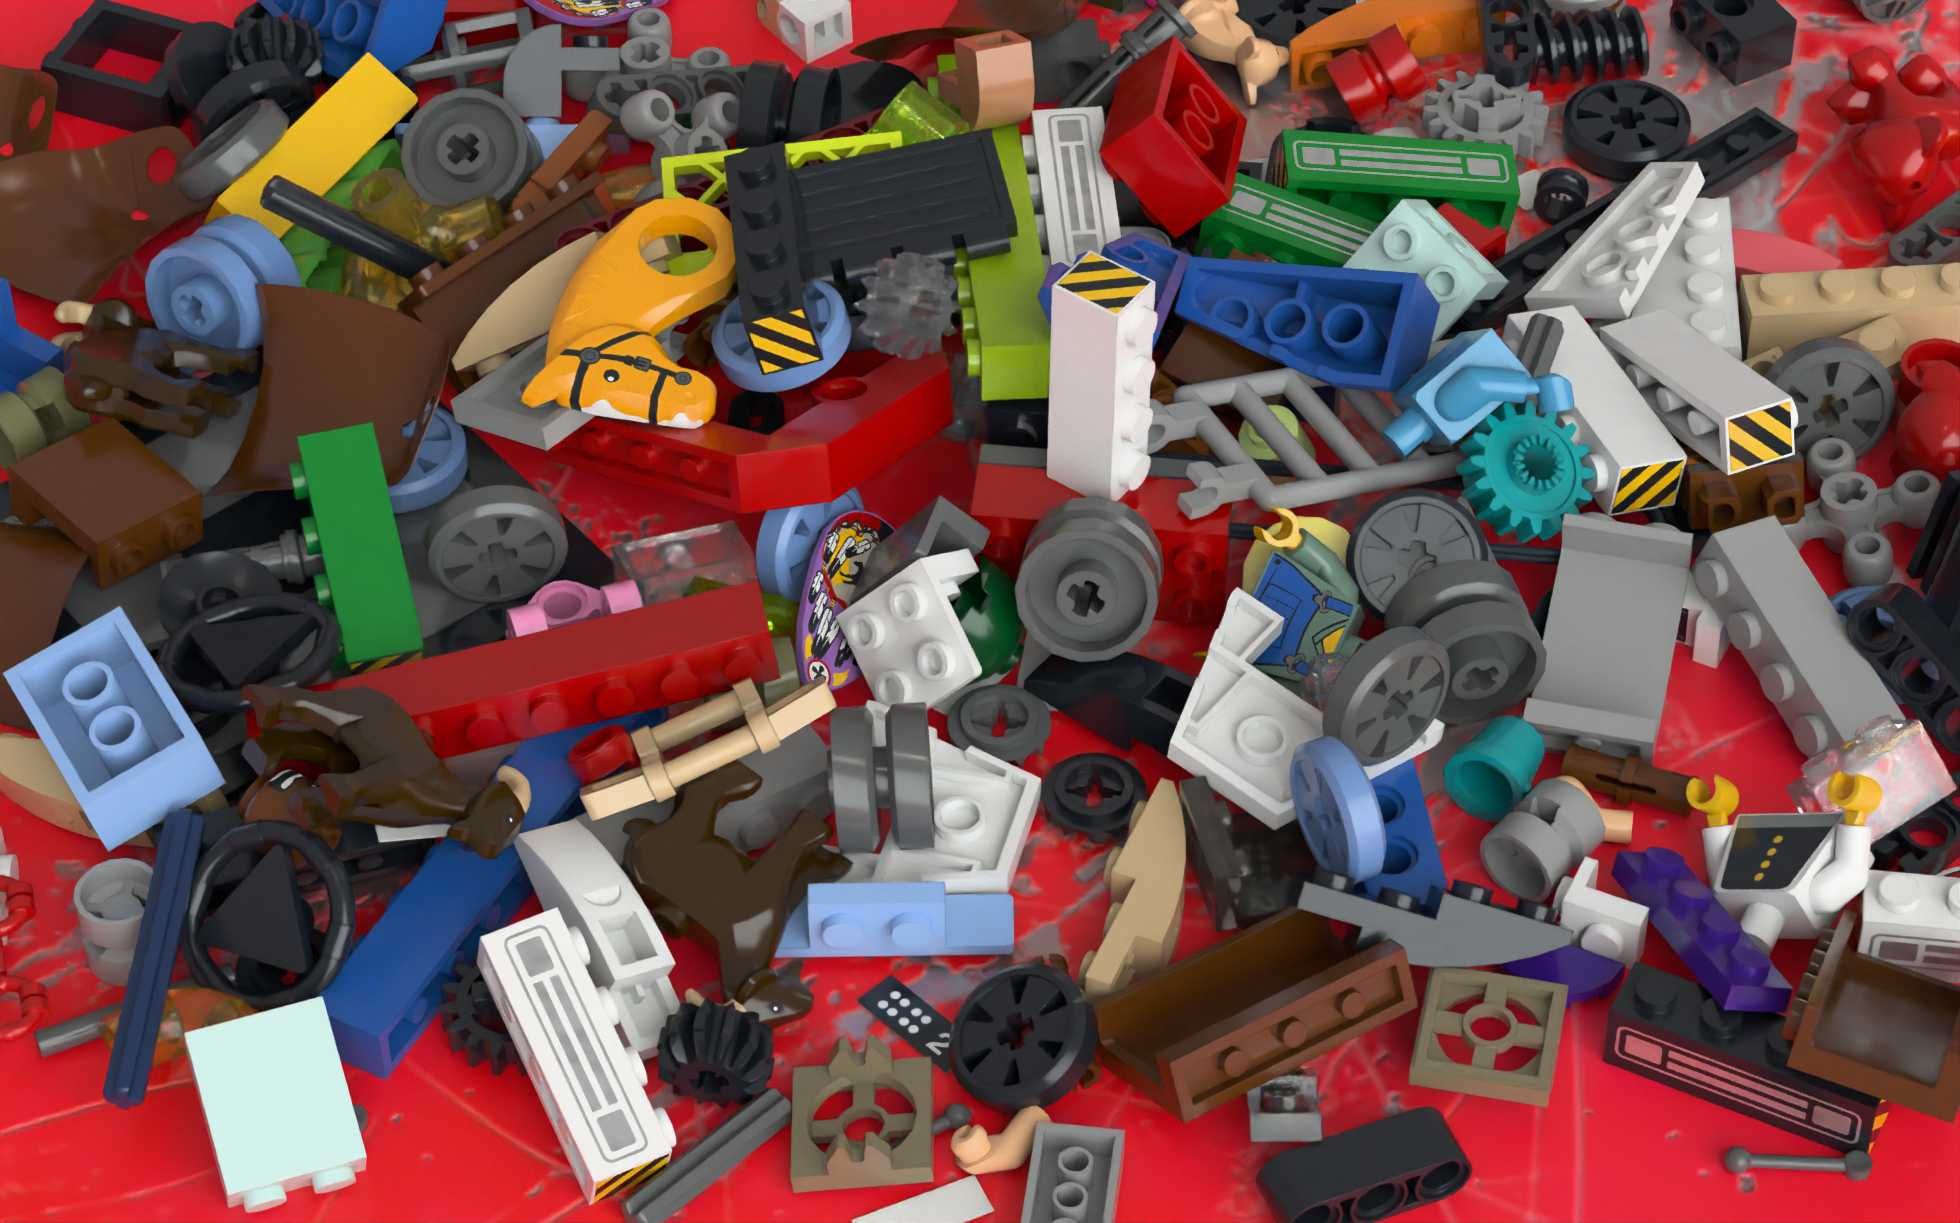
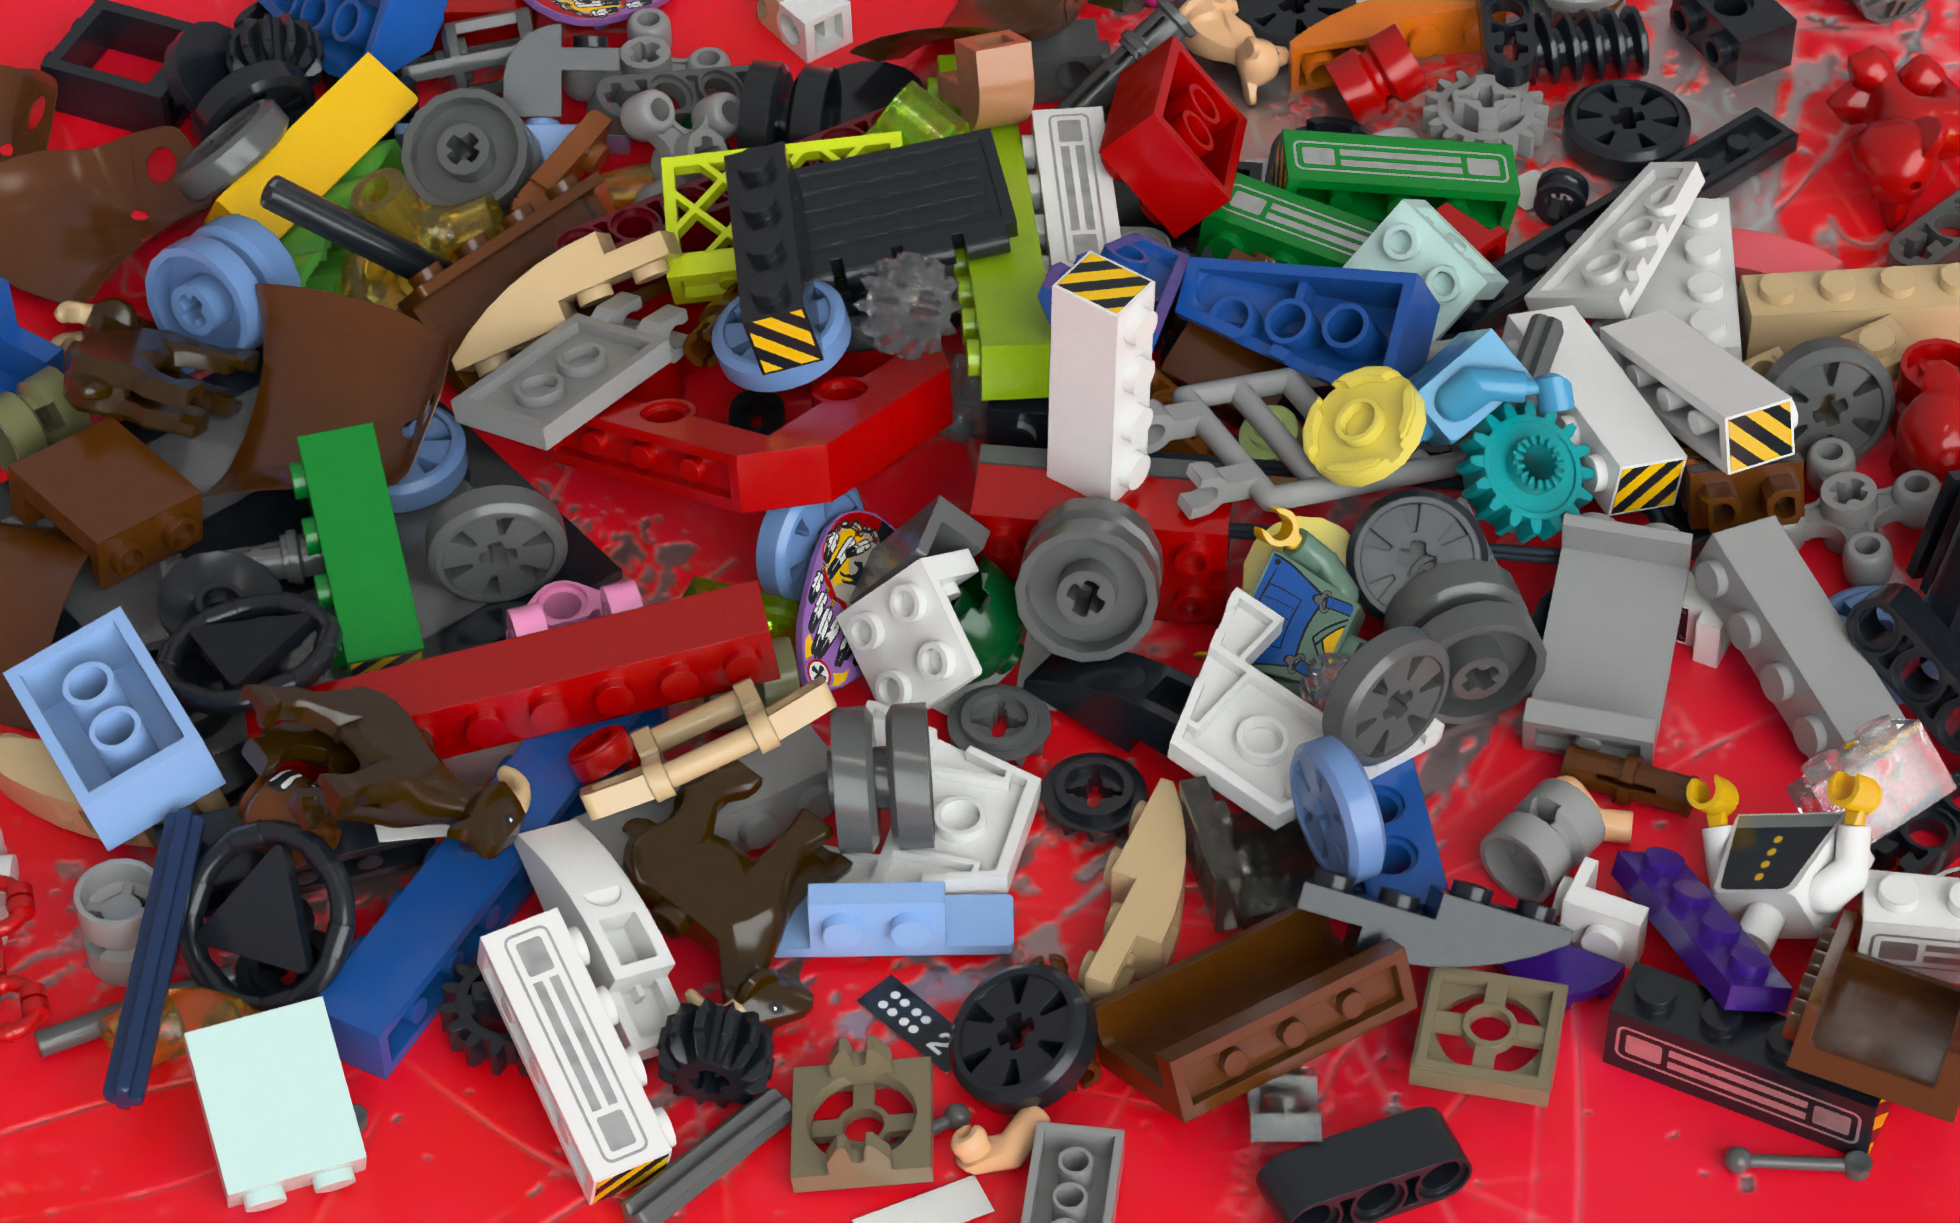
(613, 307): light orange animal -> none
(669, 562): clear brick -> none
(1364, 426): none -> light yellow tile
(1495, 768): teal piece -> none

